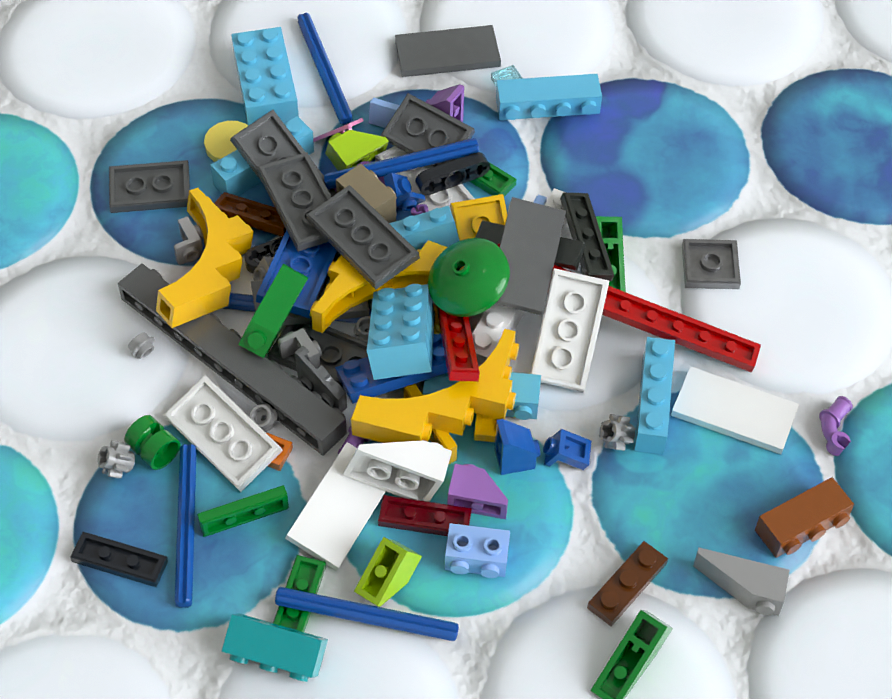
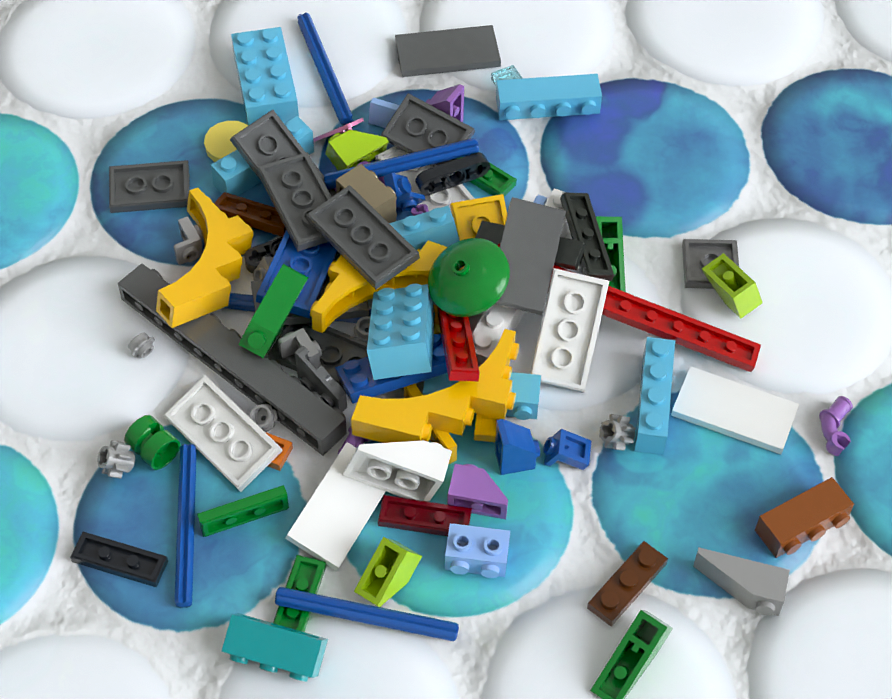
(733, 285): none -> lime slope

